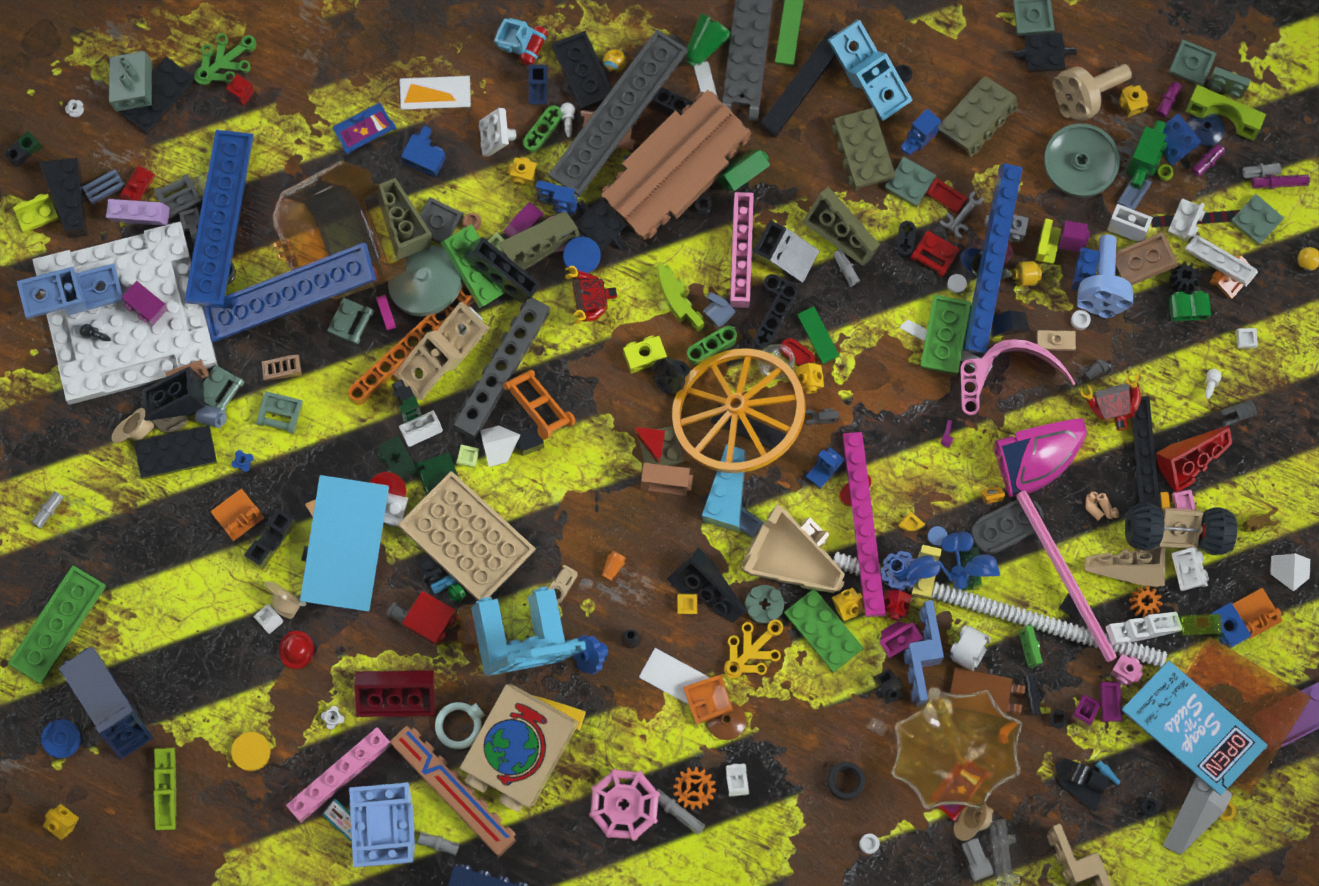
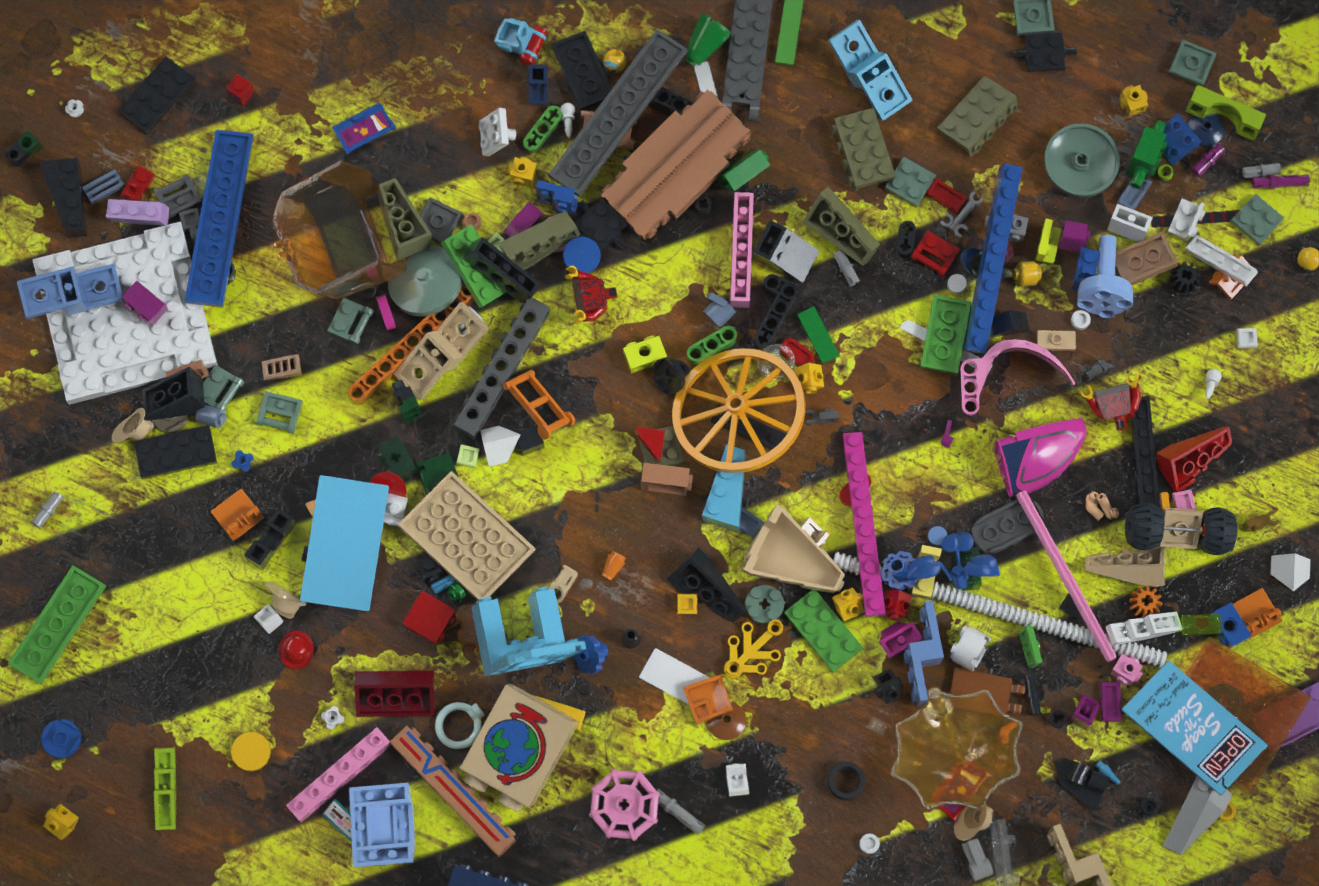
(35, 212): neon yellow bracket -> none
(88, 331): black bar -> none
(105, 702): dark blue brick -> none
(130, 81): sand green piece -> none
(222, 61): bright green plant -> none
(290, 292): blue plate -> none
(397, 612): dark grey bush -> none
(421, 155): blue hinge -> none
(421, 428): white slope -> none
(435, 92): white sticker -> none
(438, 843): light grey pin -> none
(673, 291): lime slope -> none
(686, 778): orange gear -> none
(799, 87): black beam -> none
(825, 467): blue bracket -> none
(904, 72): black plate -> none
(911, 523): yellow tile -> none
(921, 132): blue hinge -> none
(992, 495): light orange slope -> none
(1080, 92): tan piece -> none
(1168, 99): magenta pin -> none
(1189, 306): green brick -> none
(1190, 568): white bracket -> none
(1228, 83): sand green plate -> none
(1241, 412): dark grey hinge -> none

